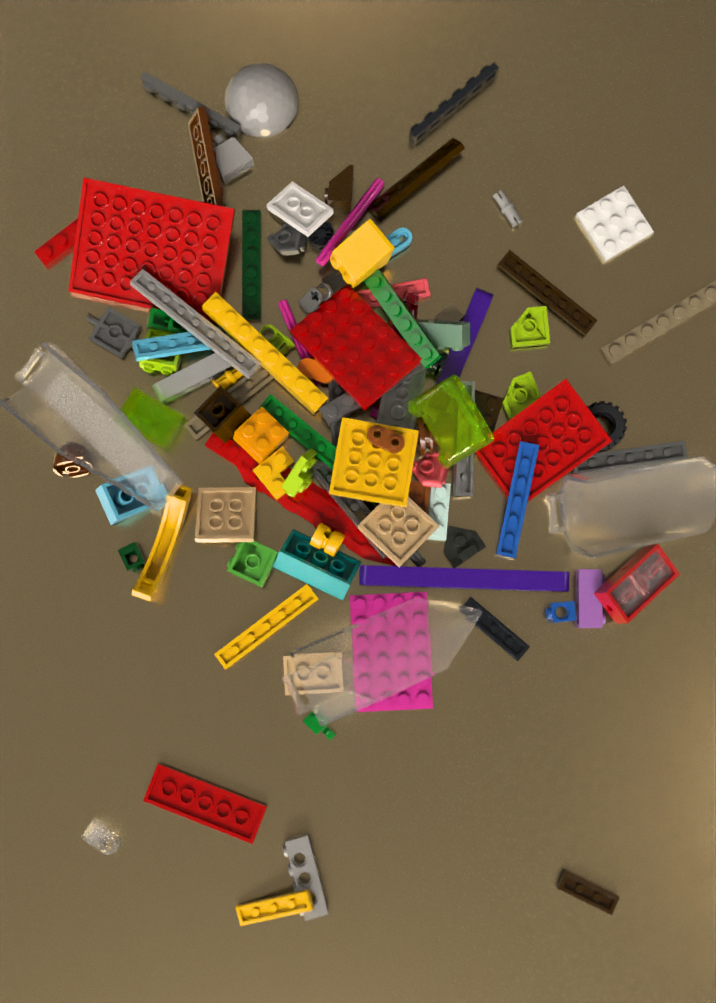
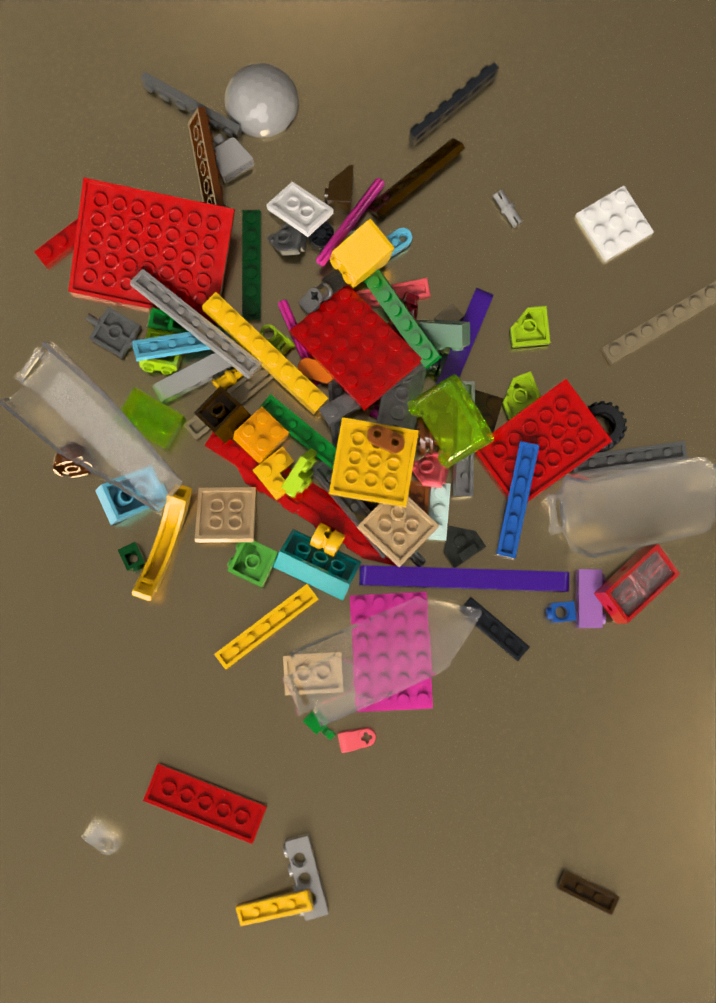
(352, 739): none -> coral piece
(547, 292): dark brown plate -> none

